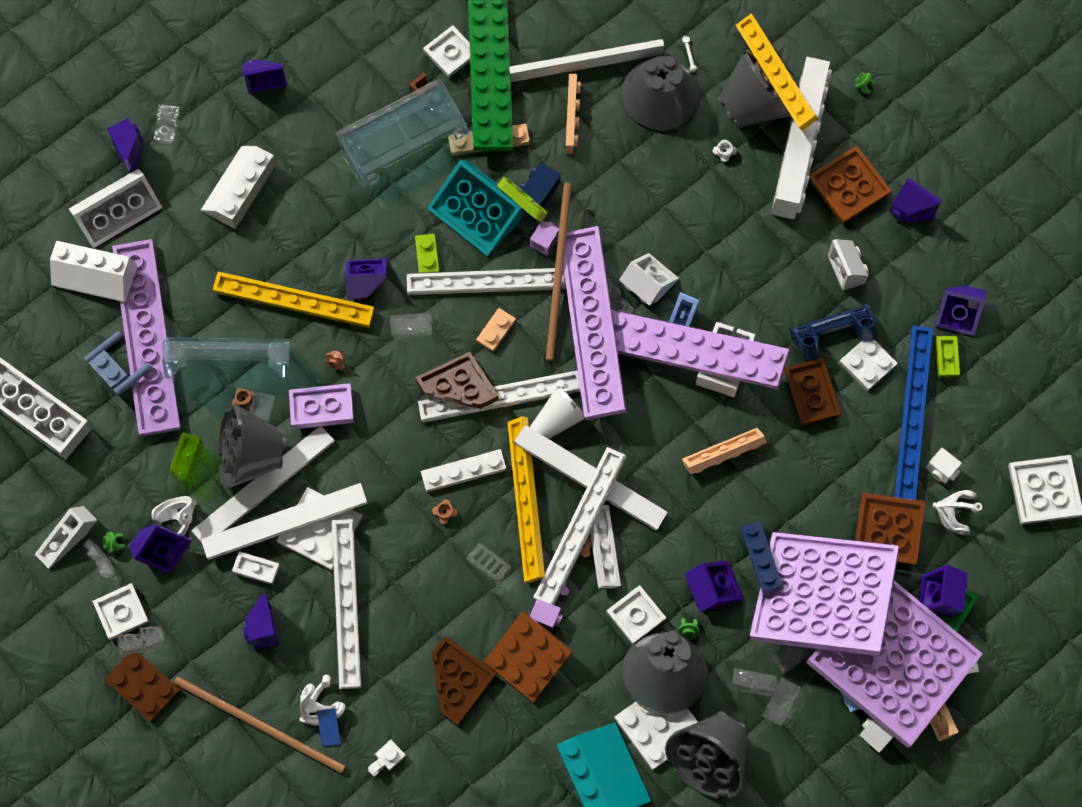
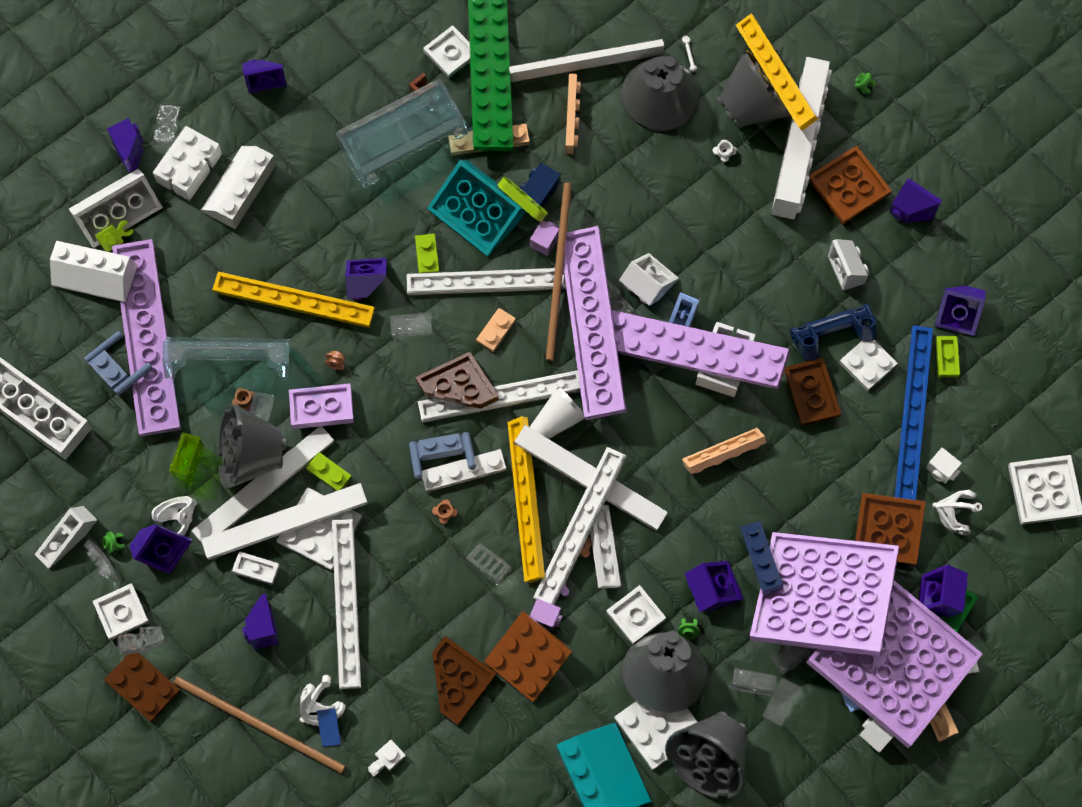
(111, 236): none -> lime plate
(186, 163): none -> white piece
(328, 472): none -> lime plate
(439, 448): none -> sand blue plate

